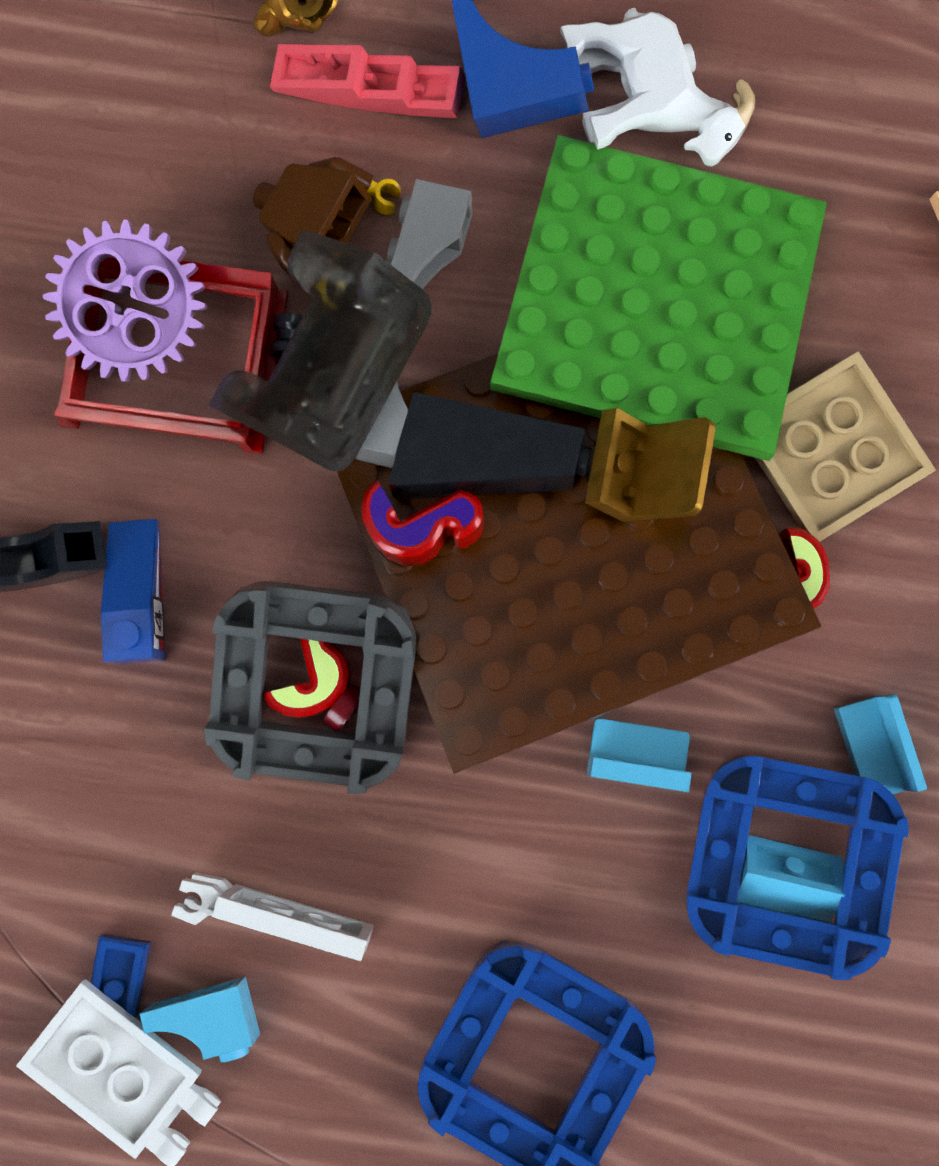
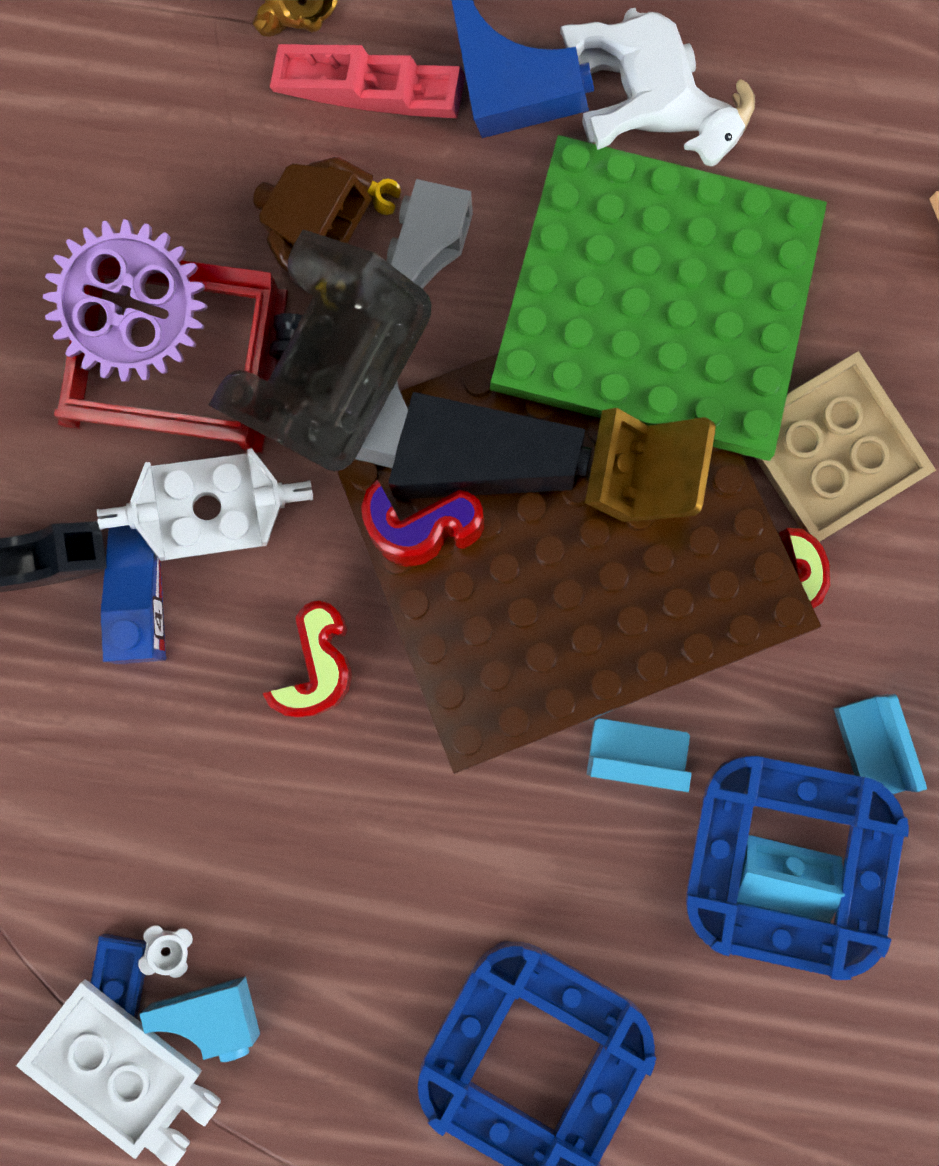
(166, 496): none -> white plate
(172, 964): none -> white plate
(272, 916): white tile -> none
(303, 752): dark grey plate -> none
(343, 708): dark red tile -> none

